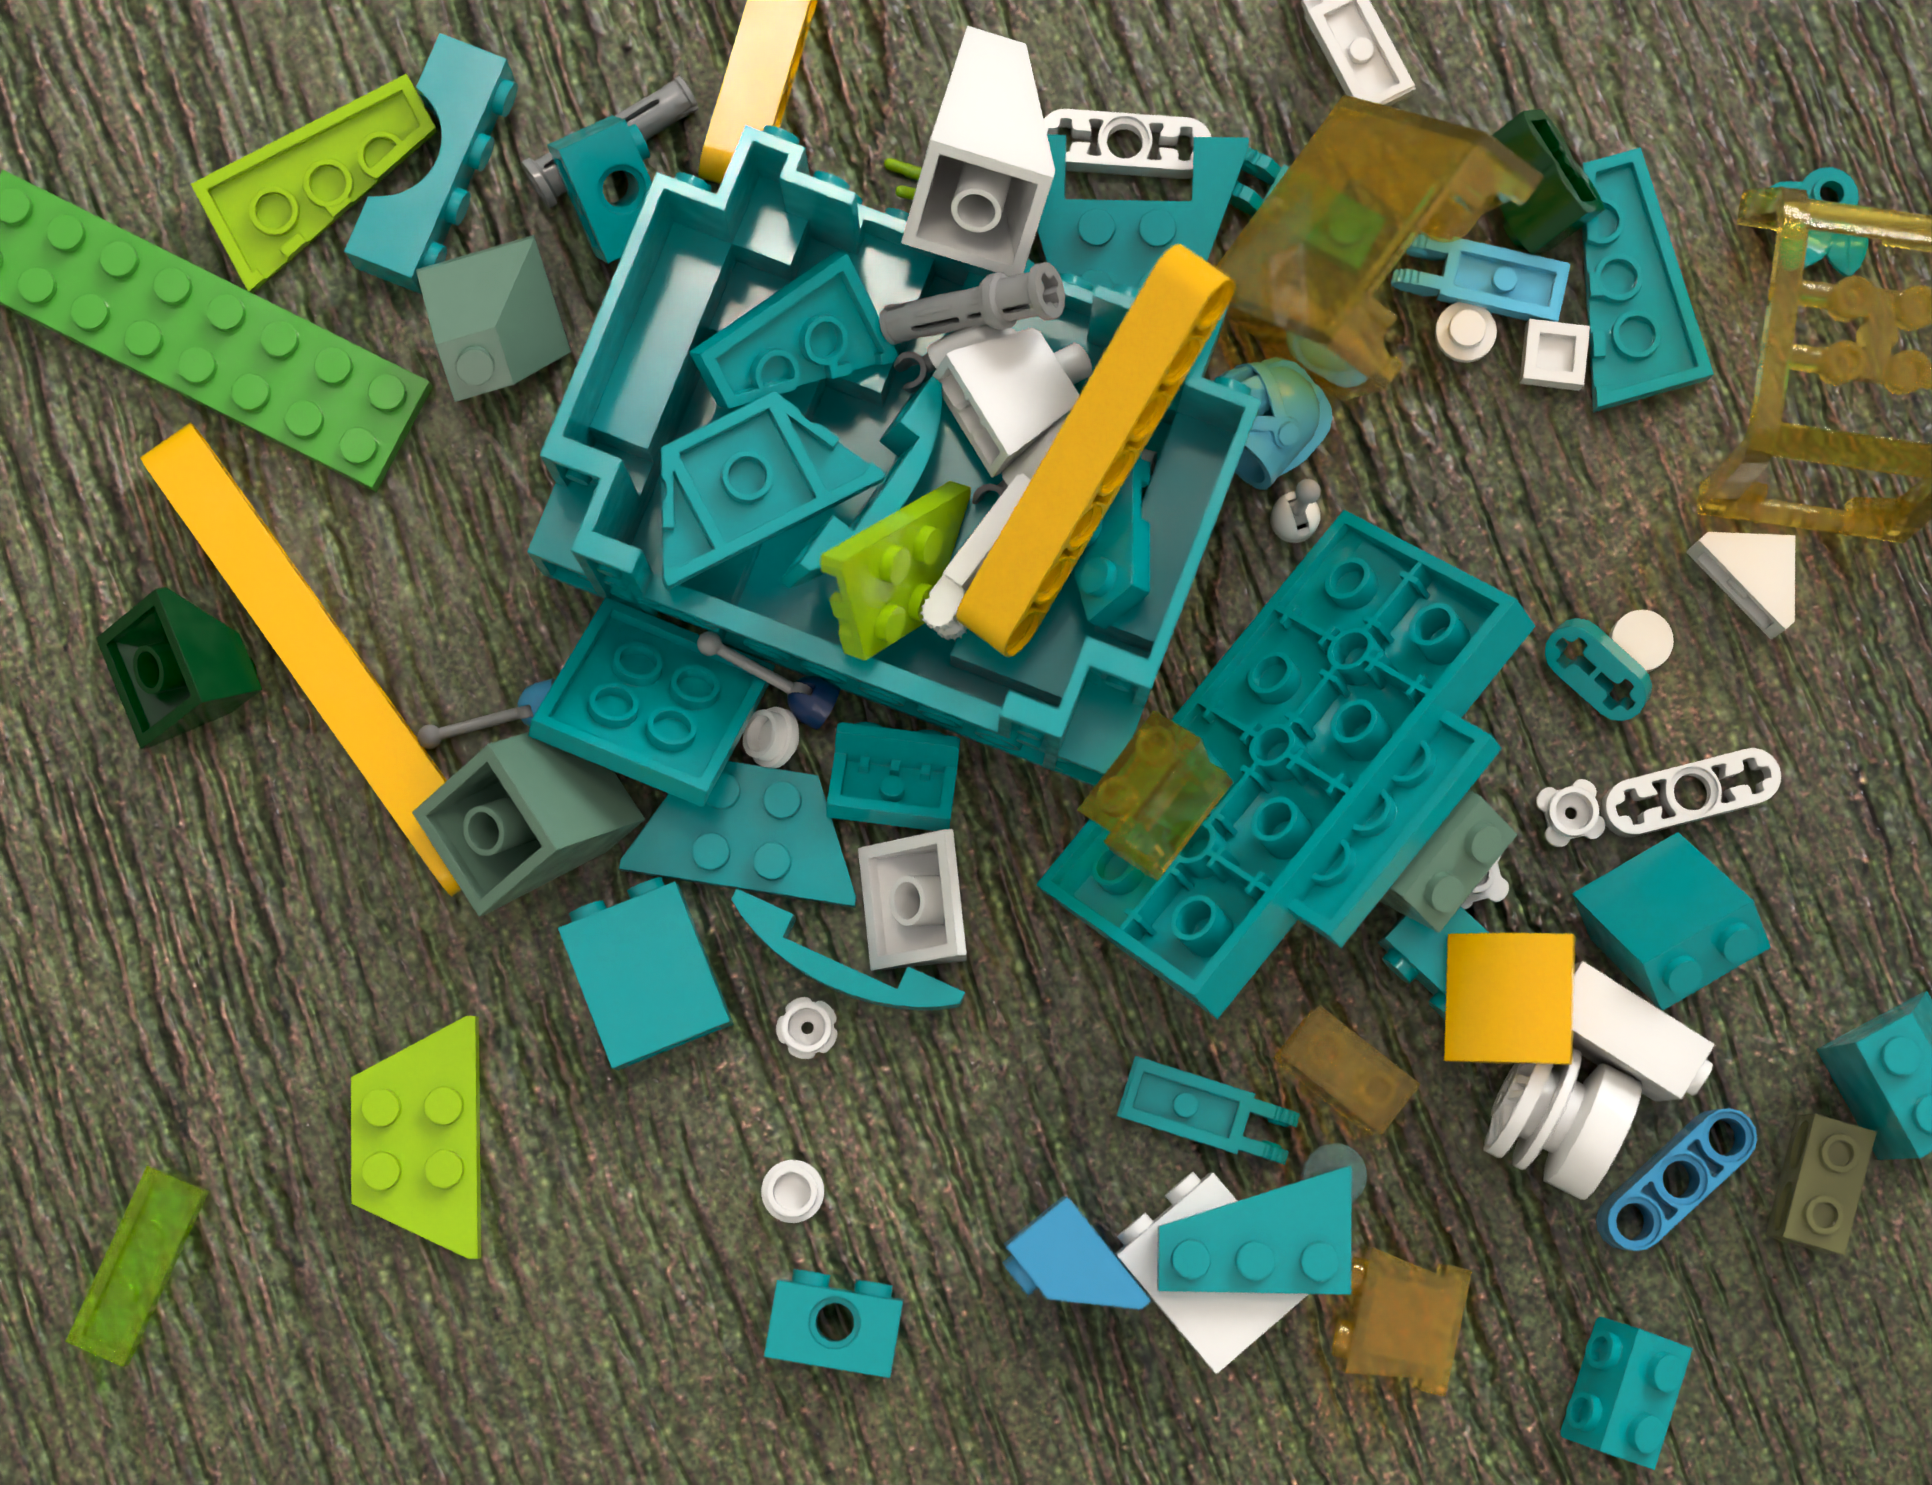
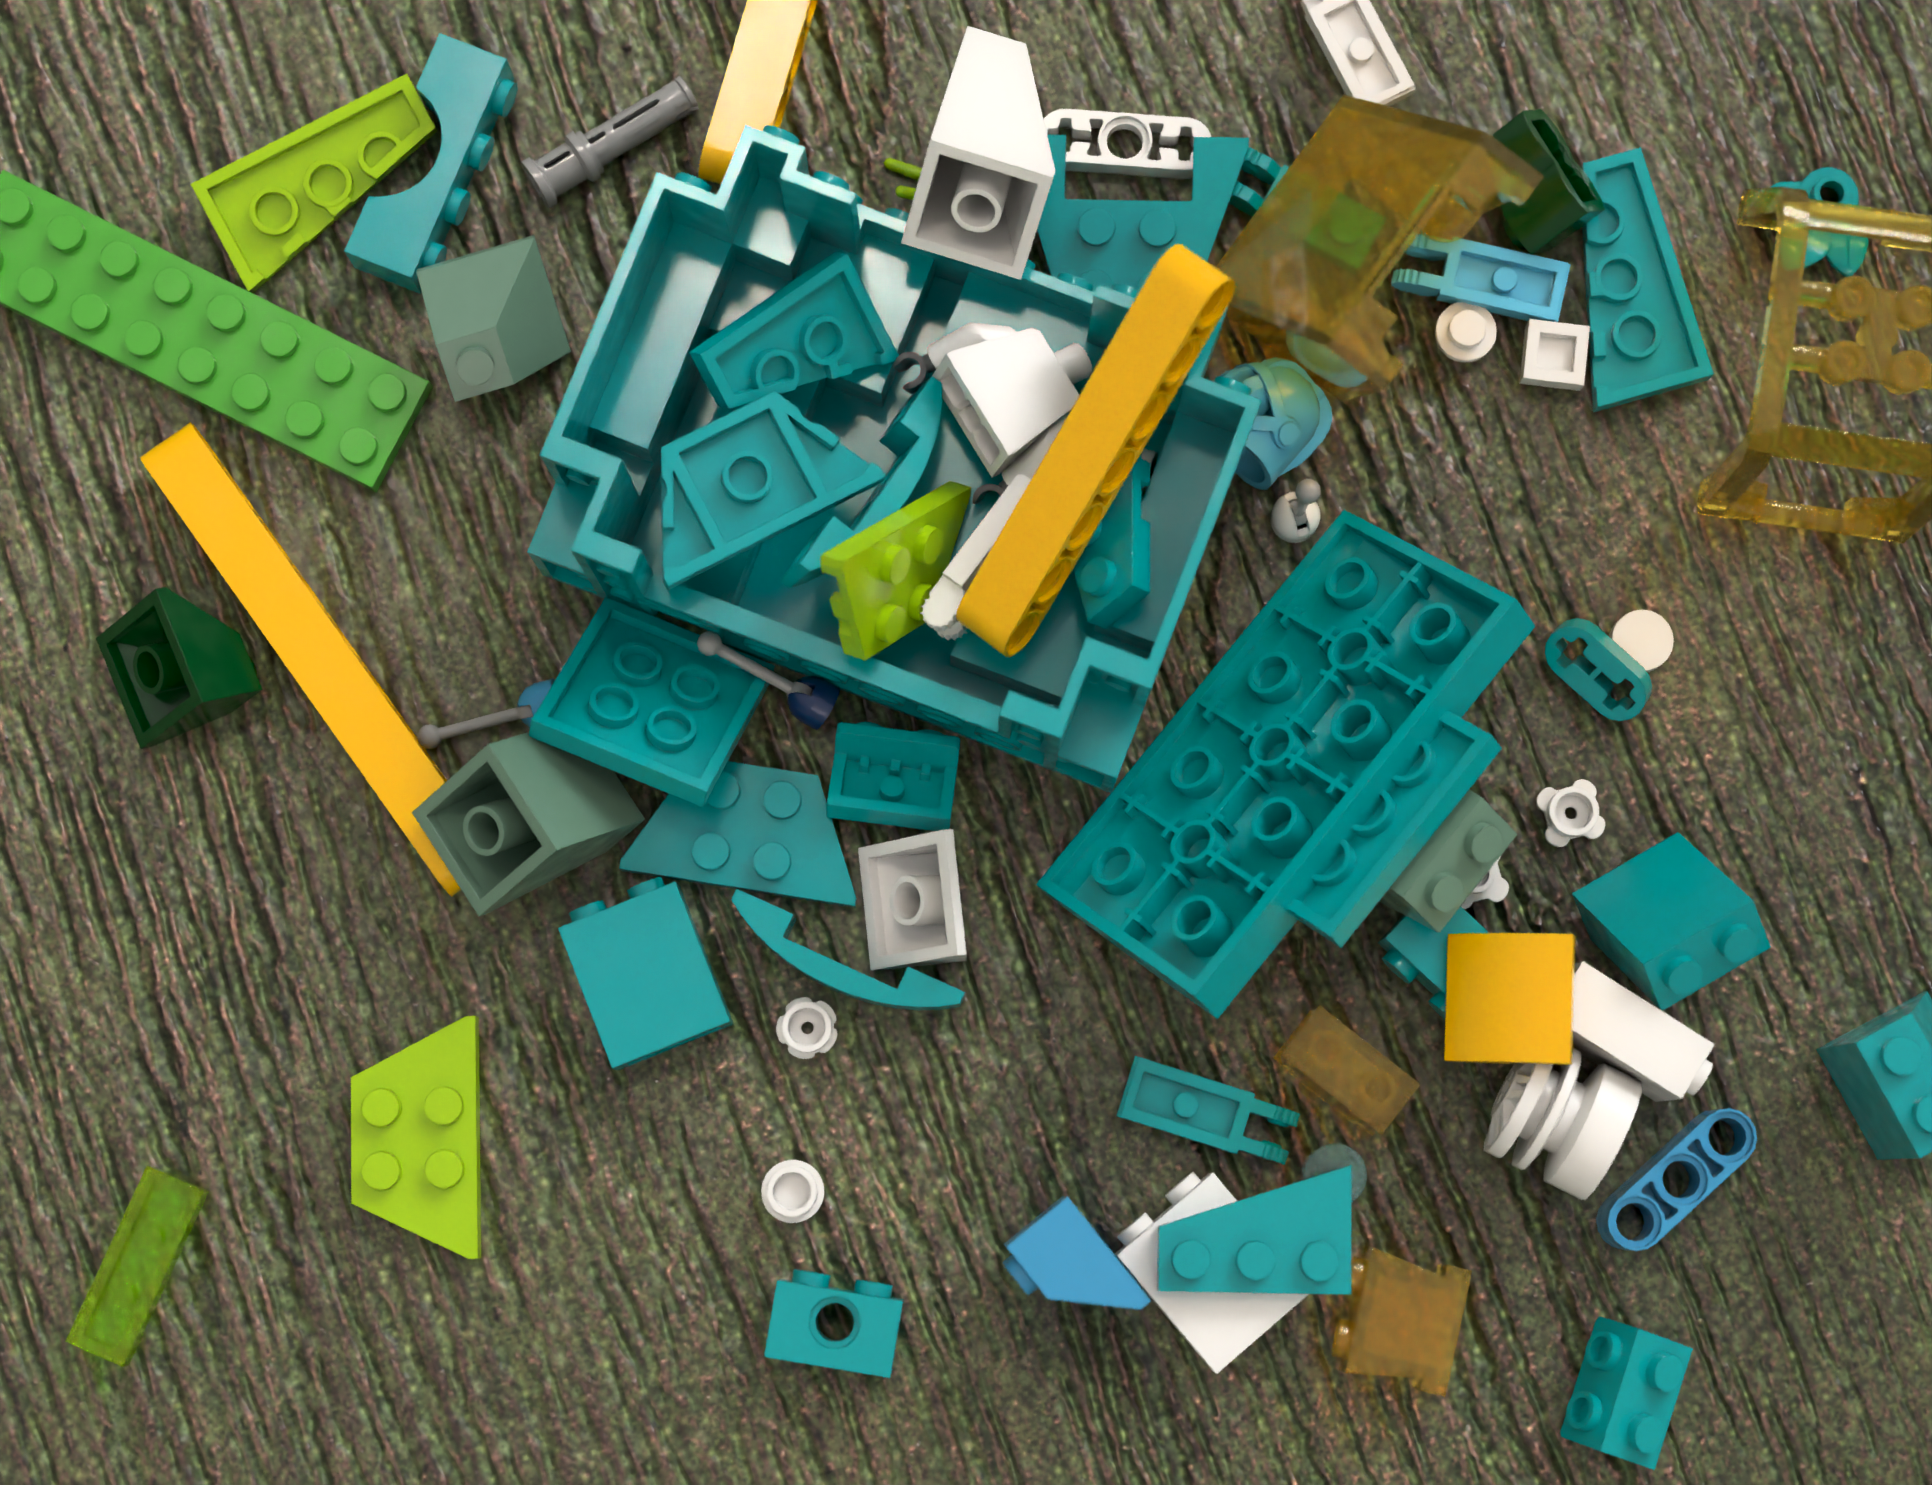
(585, 162): teal brick -> none
(771, 737): white plate -> none
(995, 302): light grey pin -> none
(1156, 795): clear yellow hips -> none
(1728, 764): white beam -> none
(1754, 573): white slope -> none
(1821, 1183): olive brick -> none

